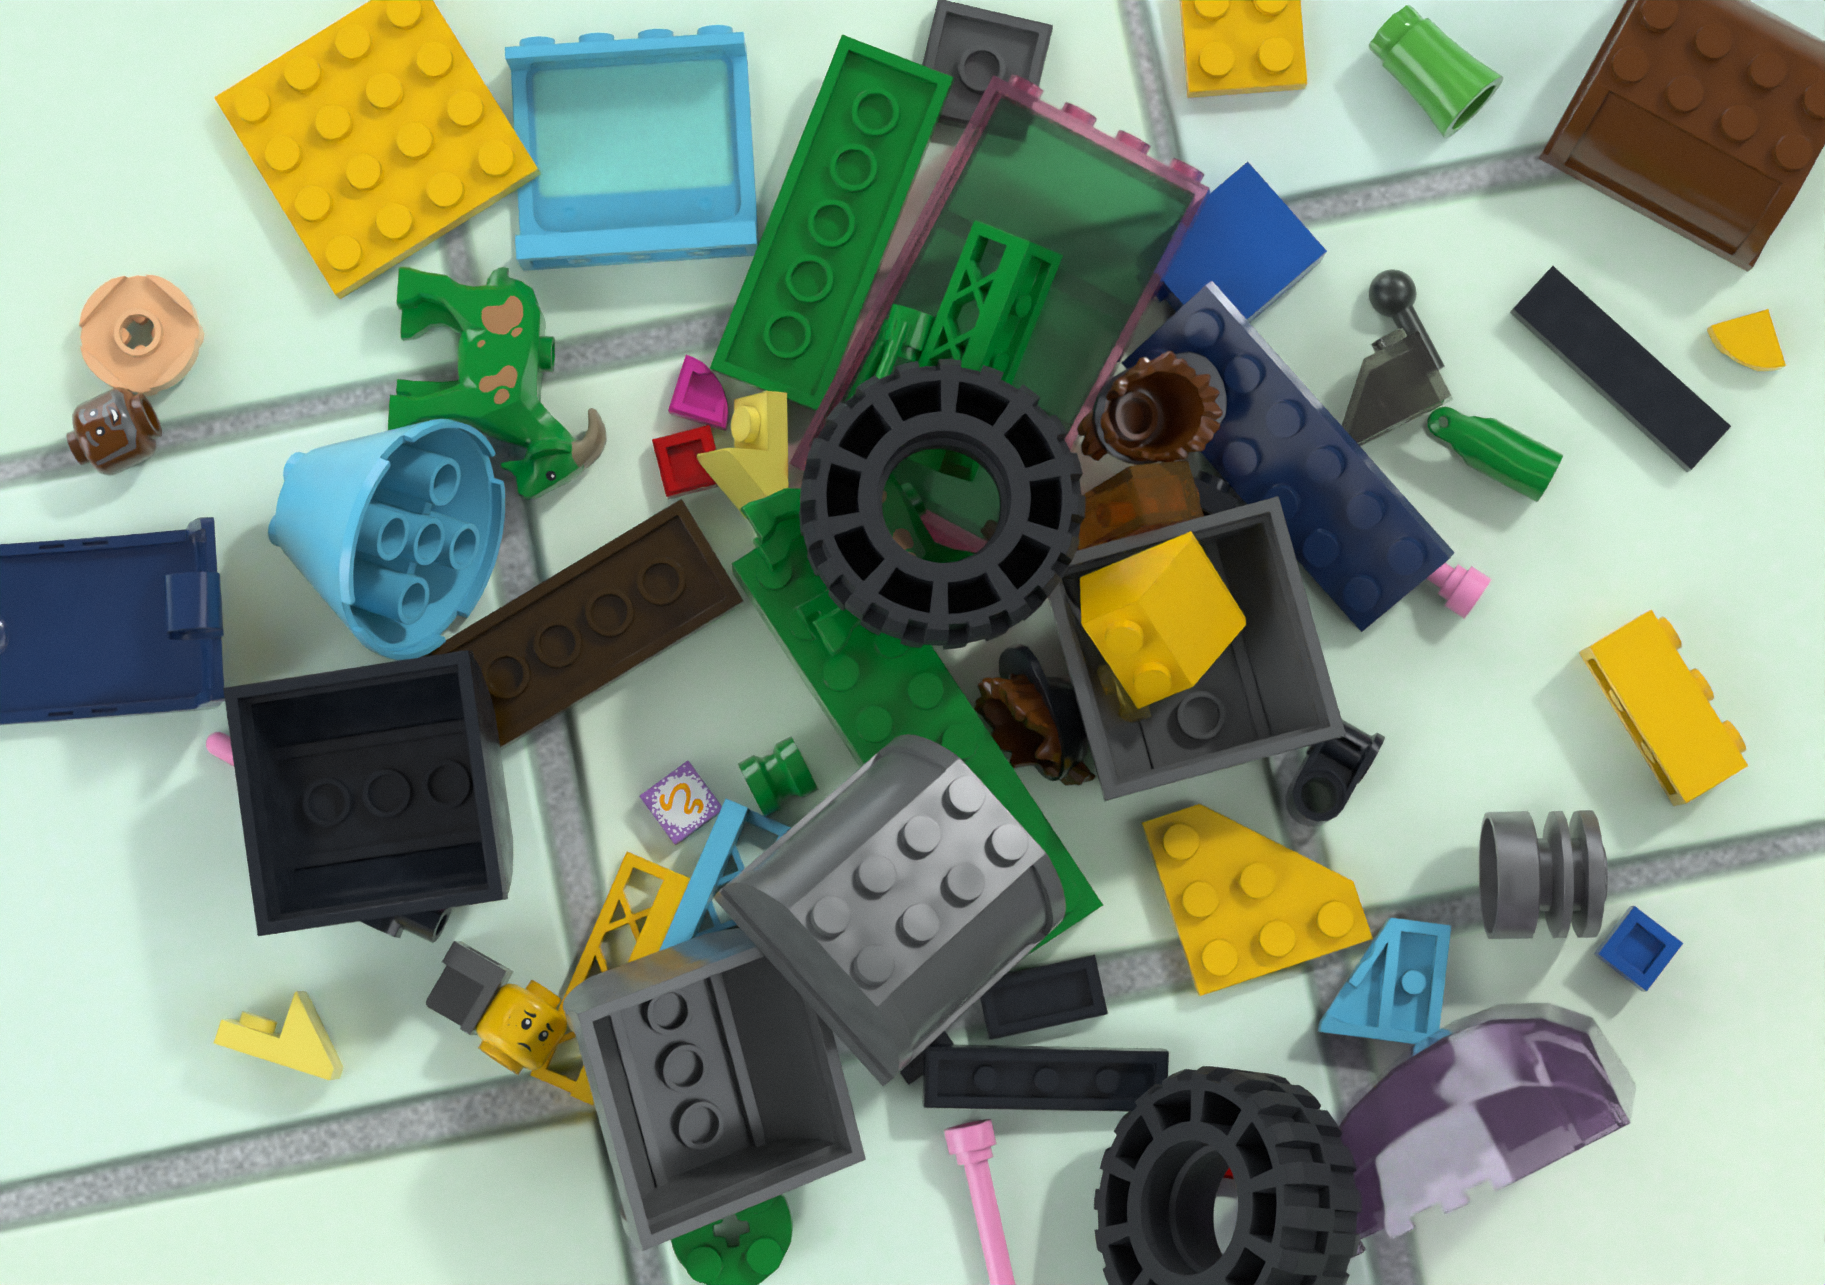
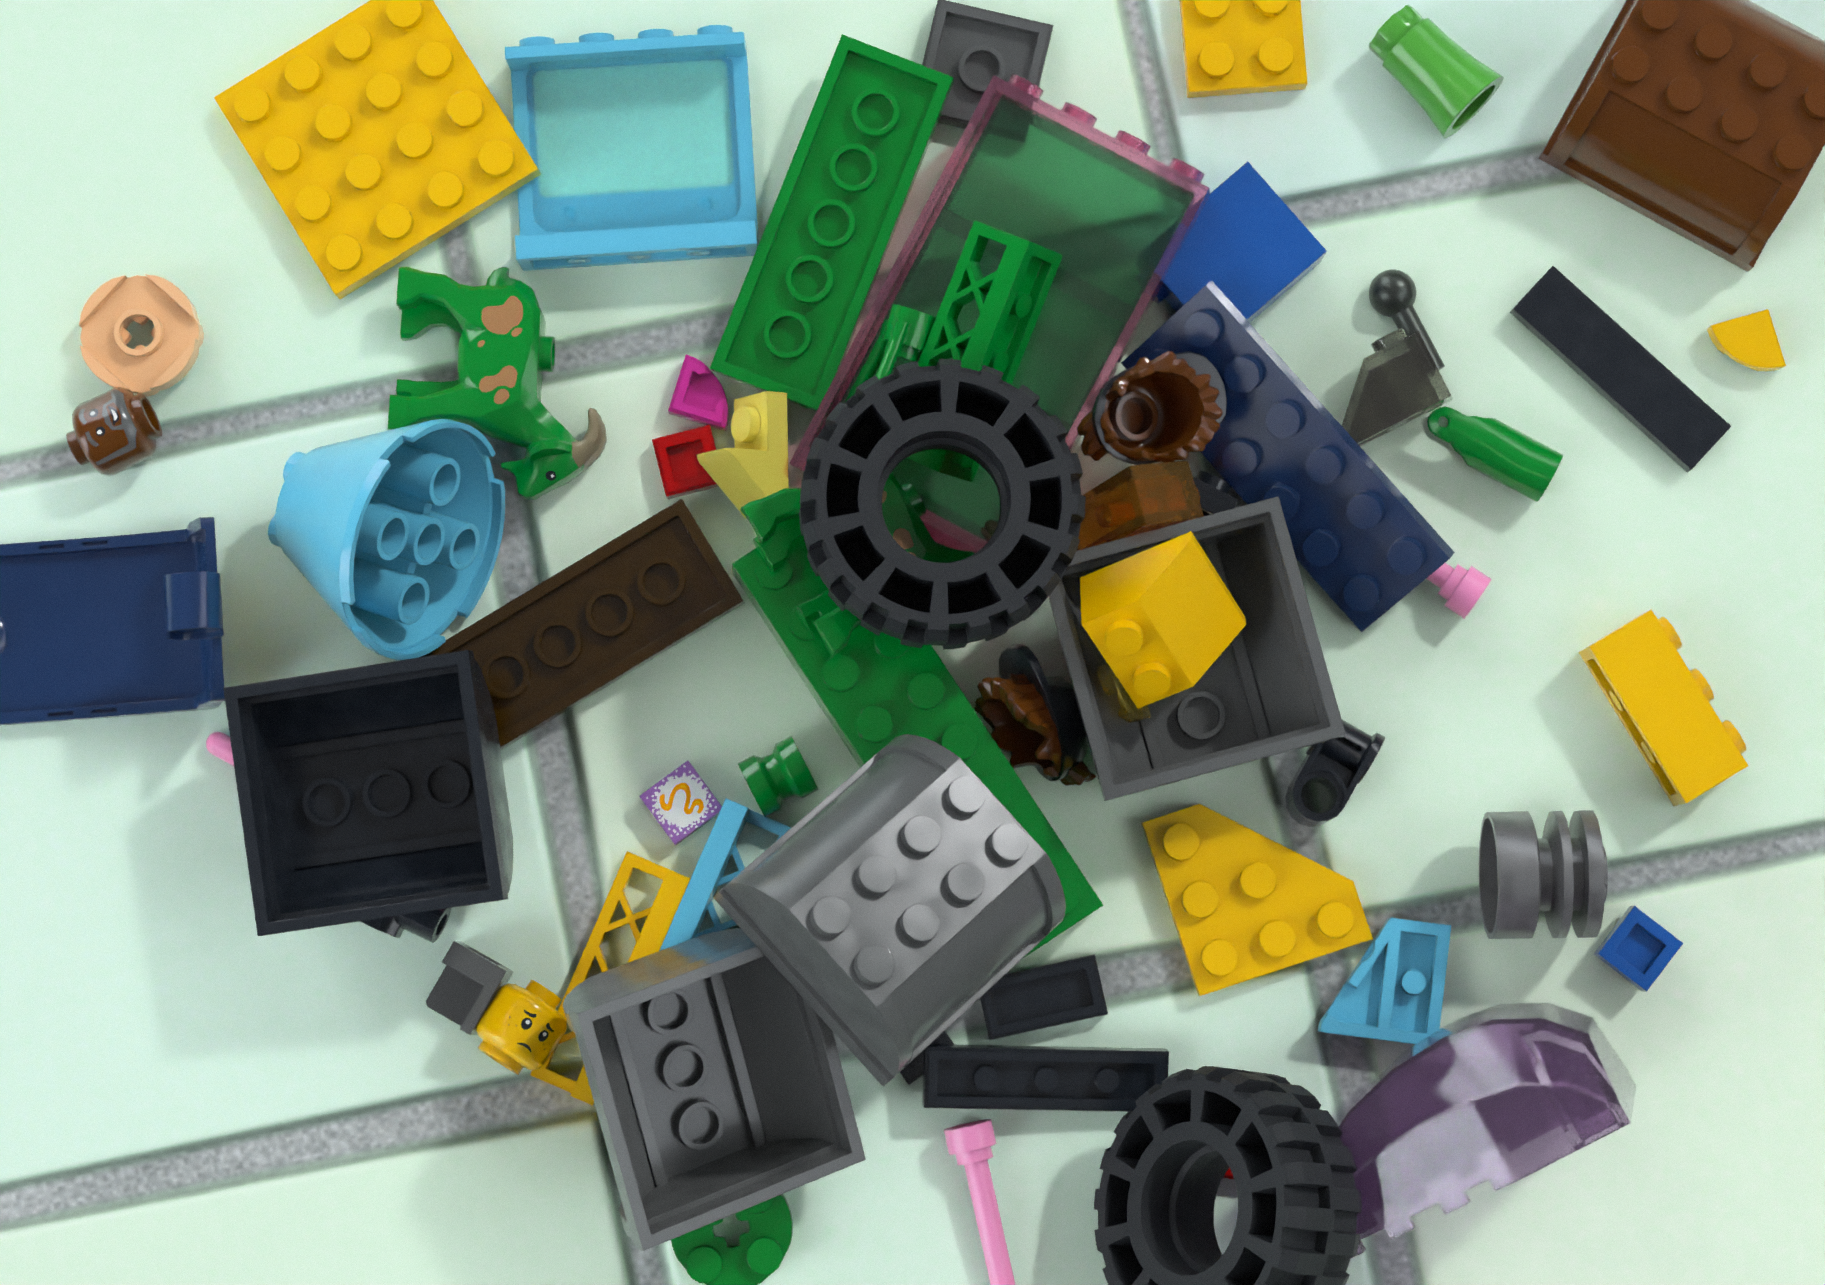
(300, 1045): light yellow slope -> none

